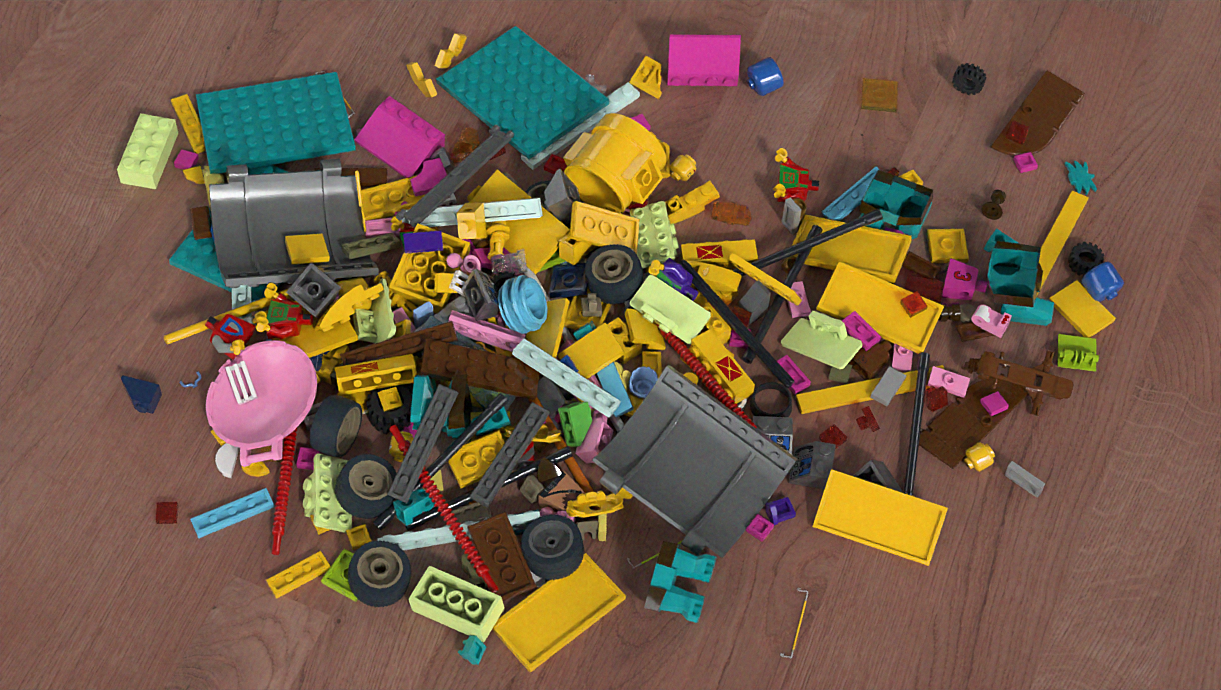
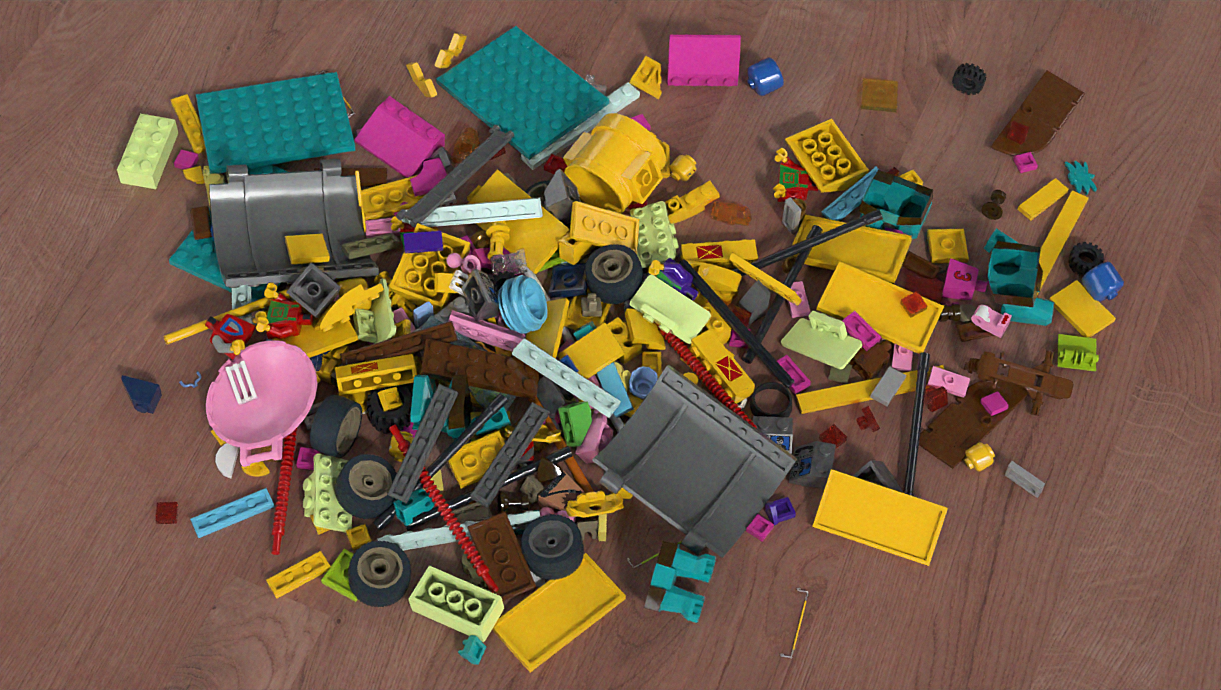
(471, 223): yellow torso -> none
(504, 503): none -> dark brown piece
(827, 157): none -> yellow slope
(1043, 199): none -> yellow tile

